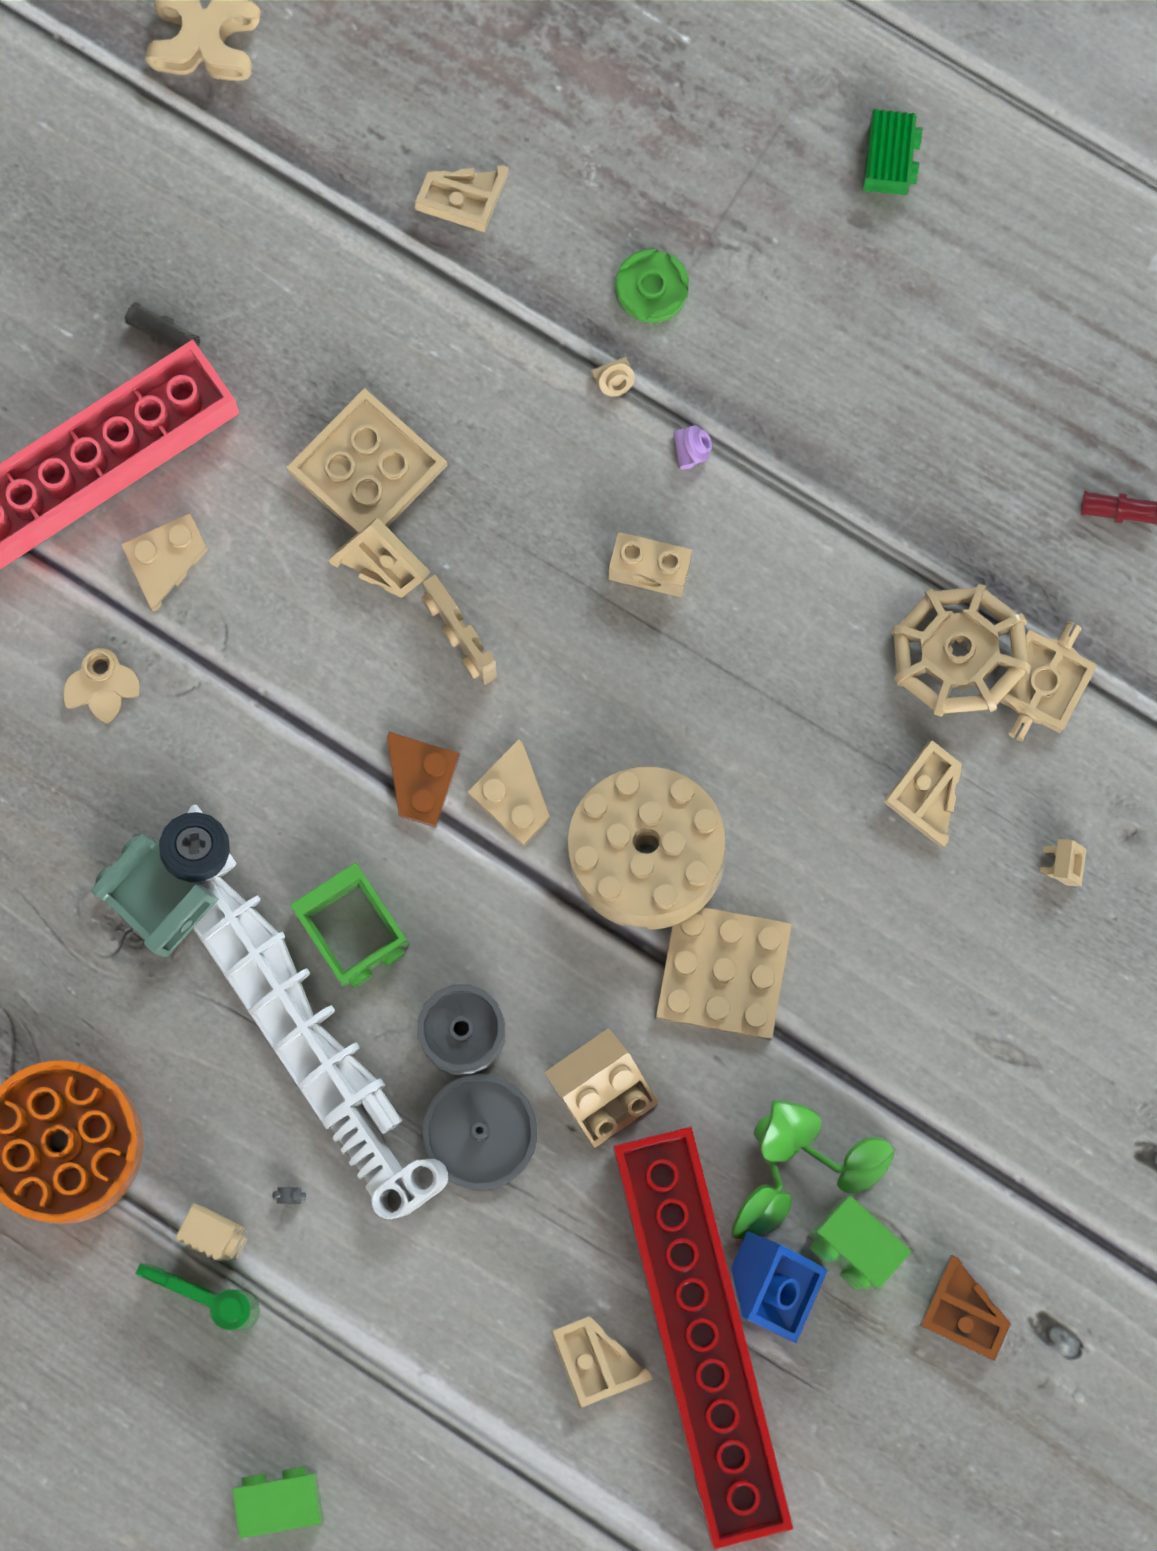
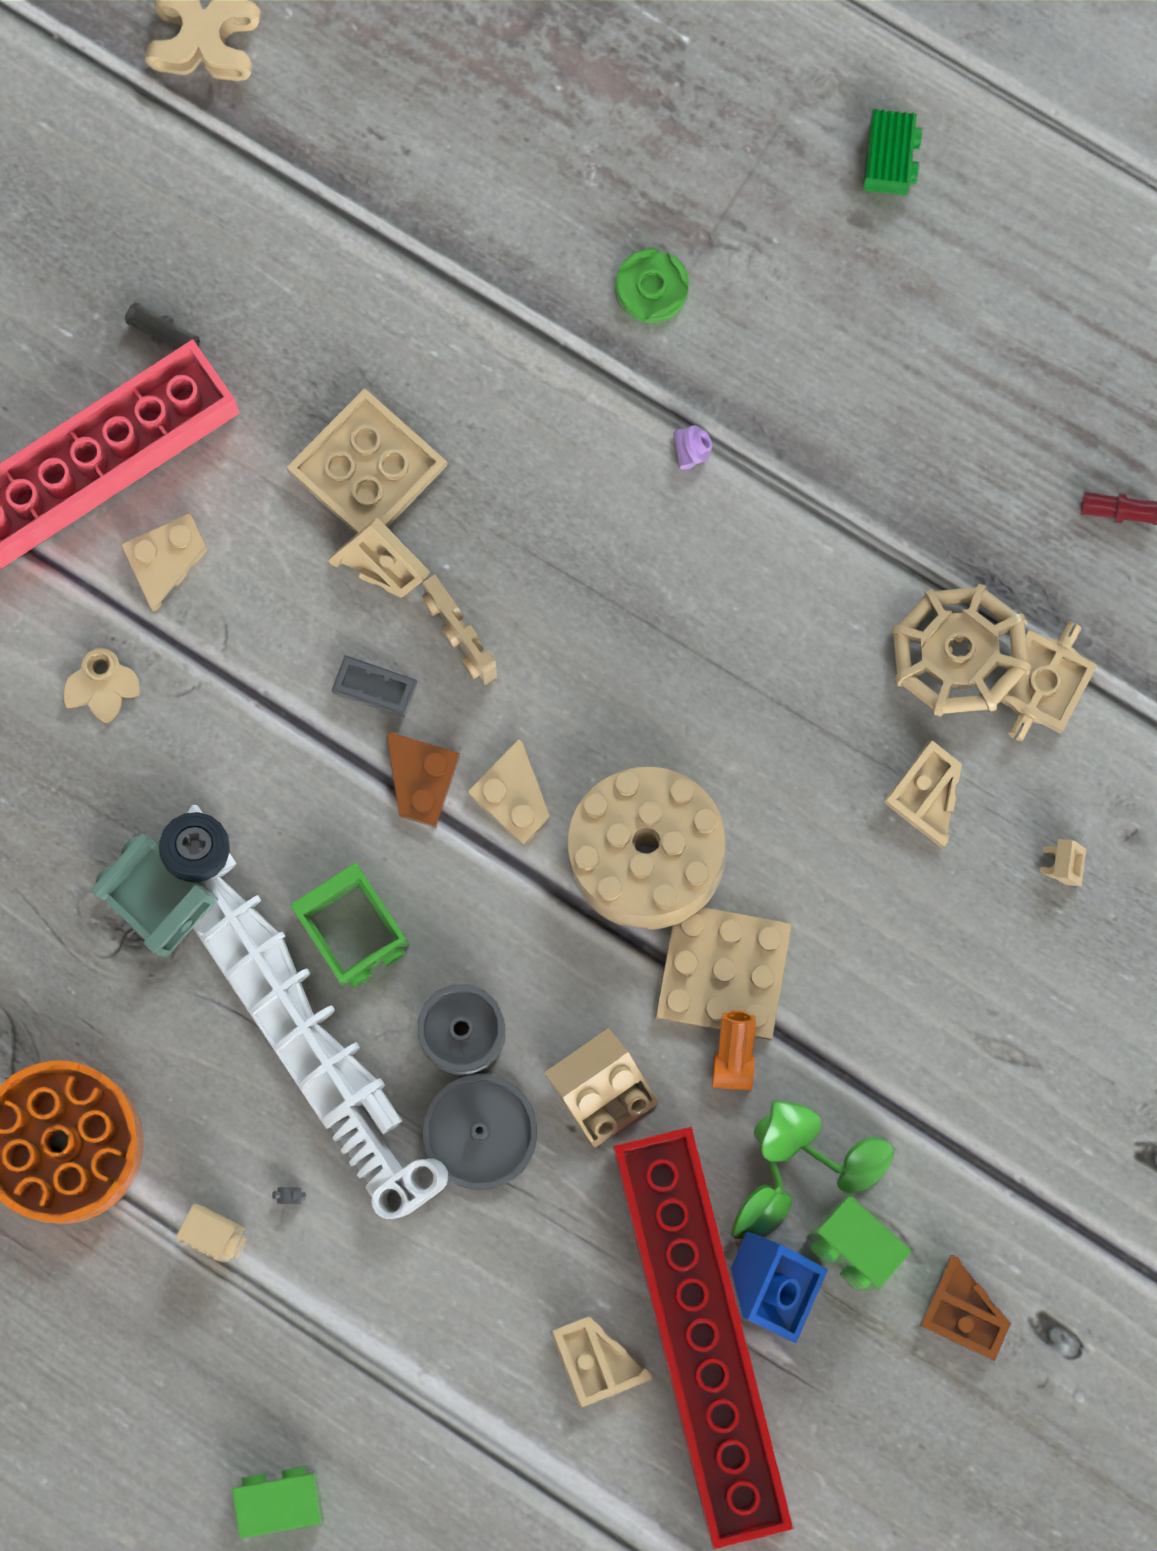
(229, 1309): green piece -> none
(374, 686): none -> dark grey plate
(462, 195): tan wing -> none
(614, 377): tan plate -> none
(650, 564): tan brick -> none
(734, 1061): none -> orange piece

